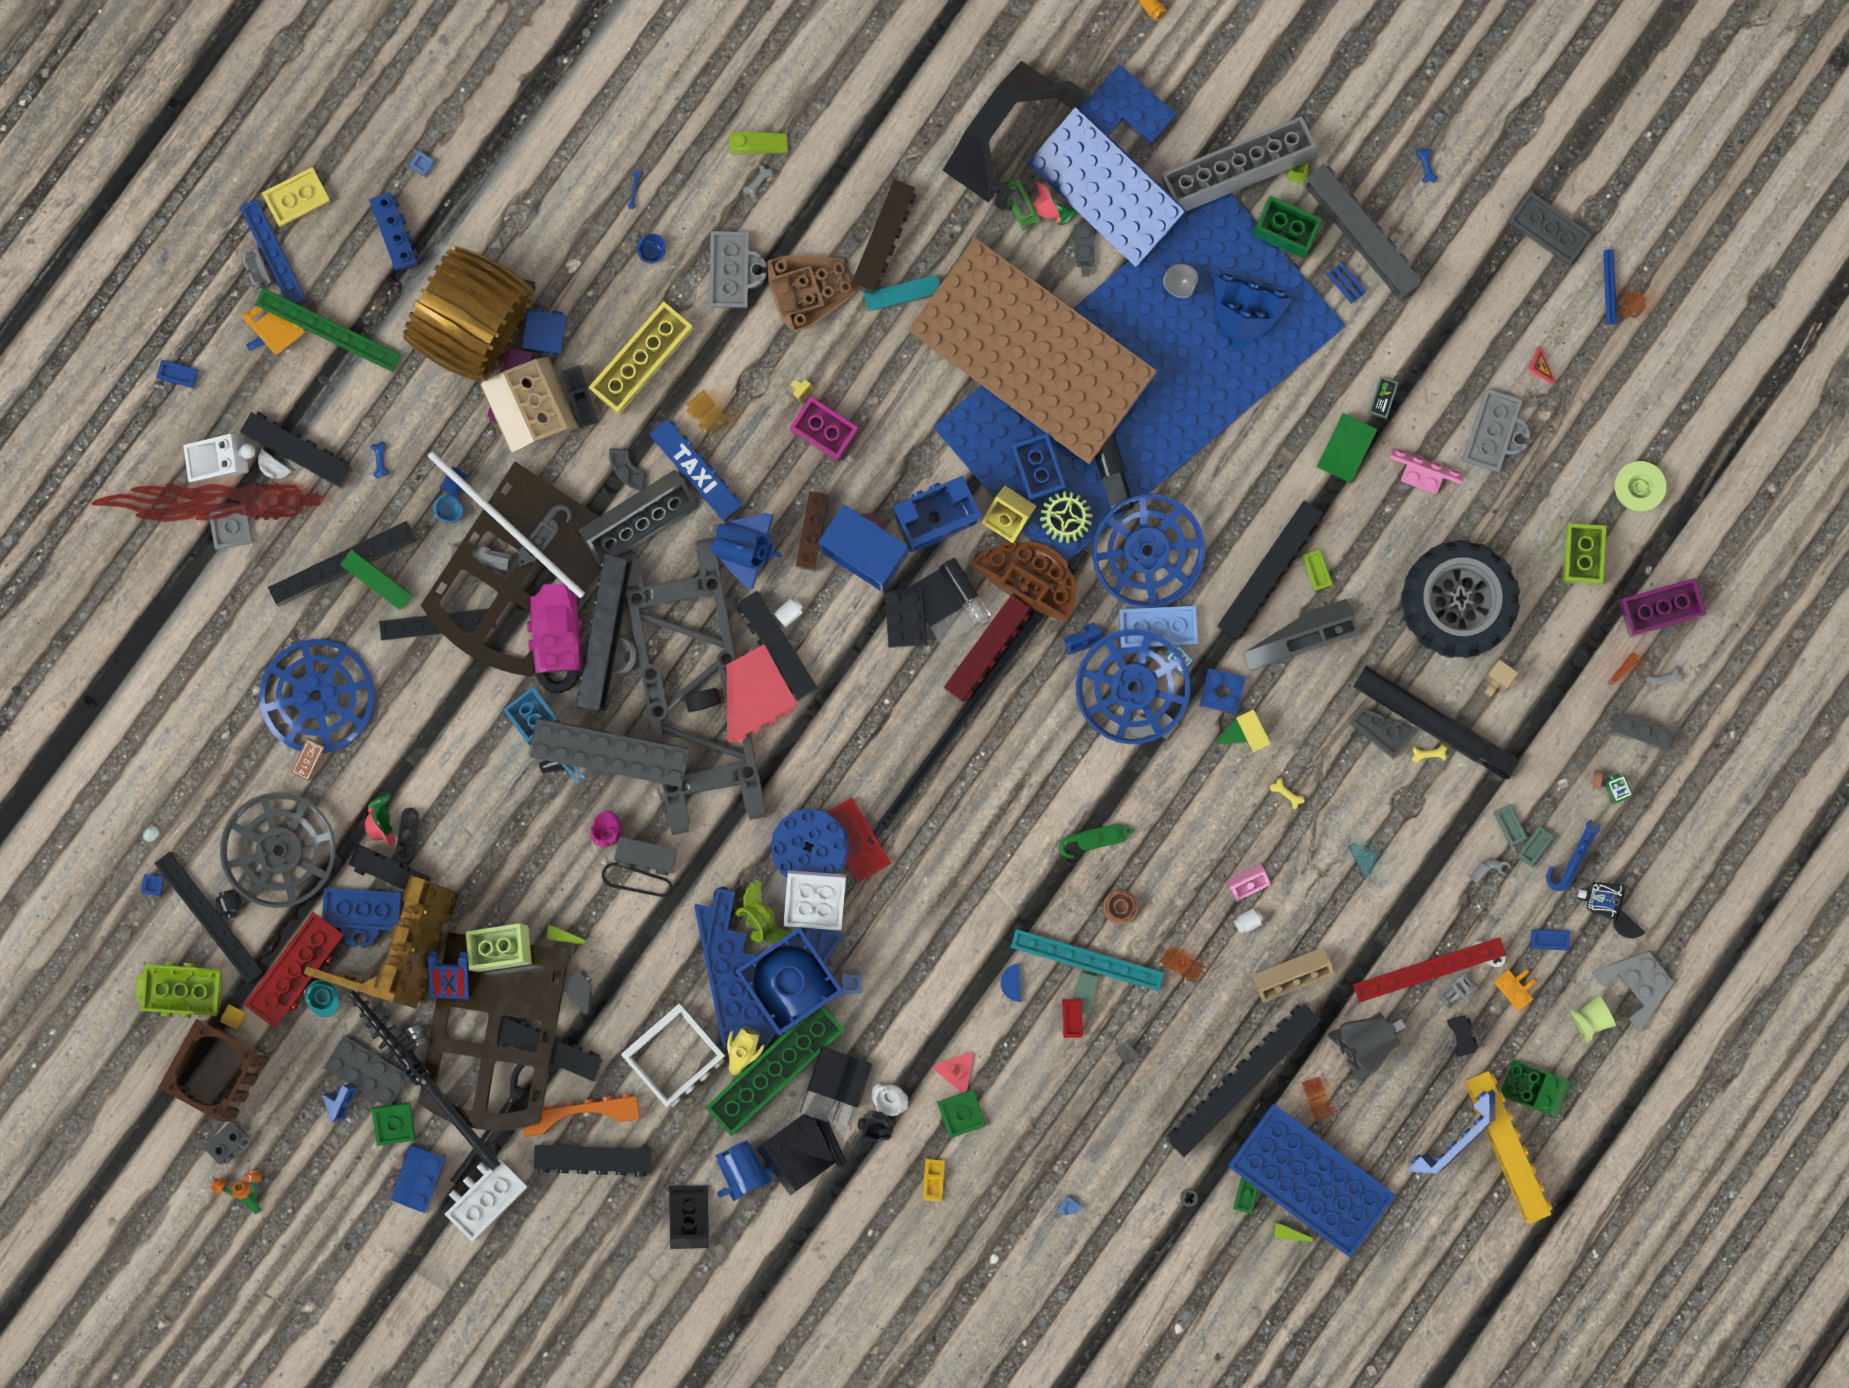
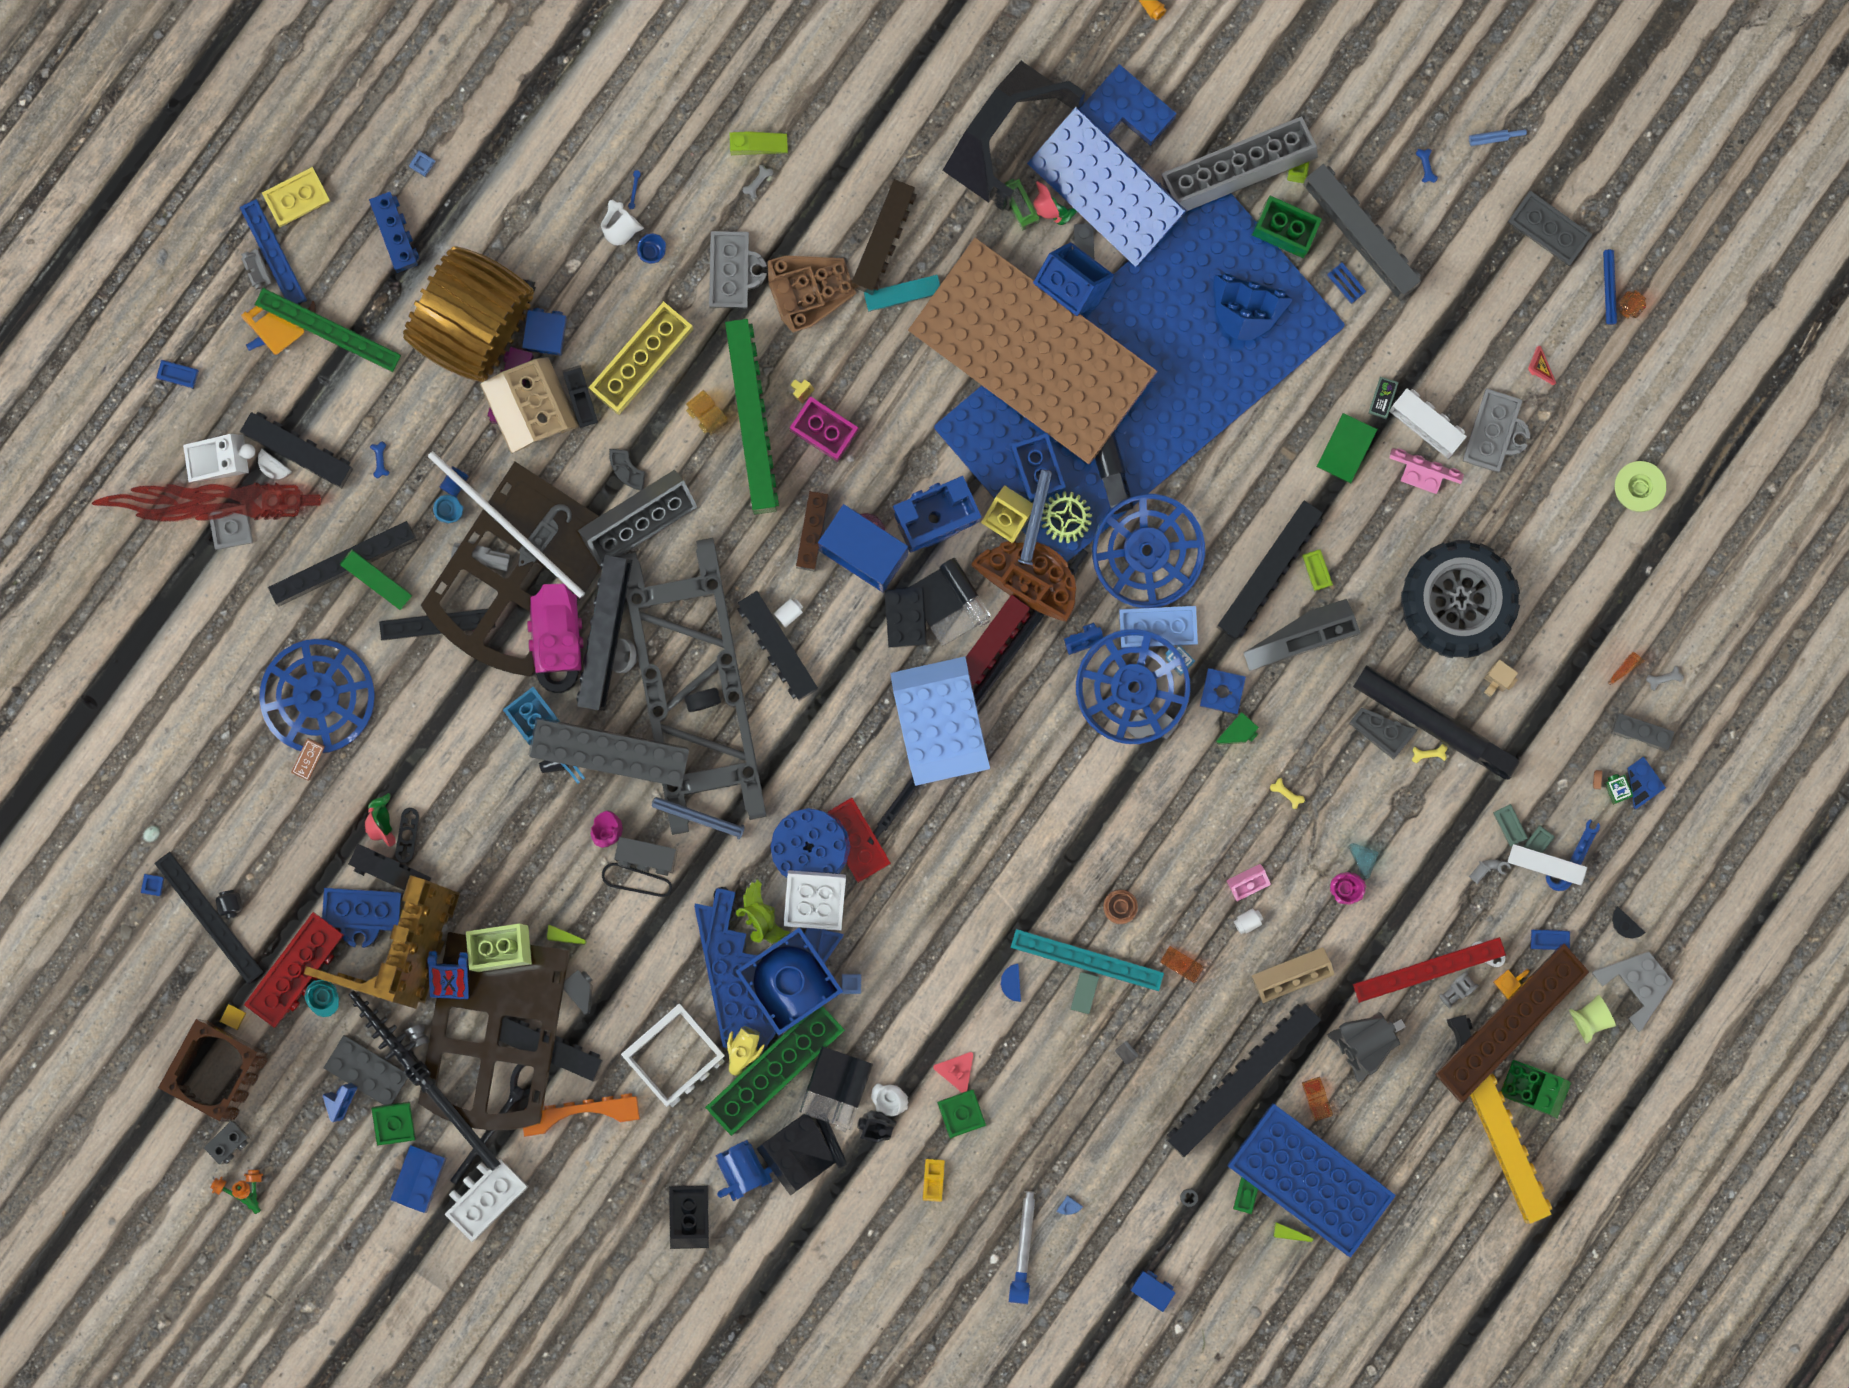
(179, 990): lime slope -> none
(265, 849): dark grey dish -> none
(593, 1159): black brick -> none
(619, 224): none -> white piece
(695, 470): blue brick -> none
(698, 817): none -> sand blue axle
(745, 546): blue brick -> none
(750, 412): none -> green brick
(755, 694): coral slope -> none
(939, 721): none -> light blue slope
(1019, 1288): none -> flat silver piece
(1035, 517): none -> sand blue axle
(1072, 1018): red tile -> none
(1073, 279): none -> blue container
(1096, 838): green plate -> none
(1152, 1290): none -> blue brick
(1180, 280): light grey helmet -> none
(1253, 731): light yellow tile -> none
(1347, 888): none -> dark pink hair
(1428, 423): none -> white brick
(1486, 1107): slope -> none
(1492, 137): none -> medium blue axle
(1512, 1023): none -> reddish brown plate
(1547, 865): none -> white tile
(1584, 554): lime brick -> none
(1604, 899): torso -> none
(1643, 782): none -> blue wing
(1662, 607): magenta brick -> none

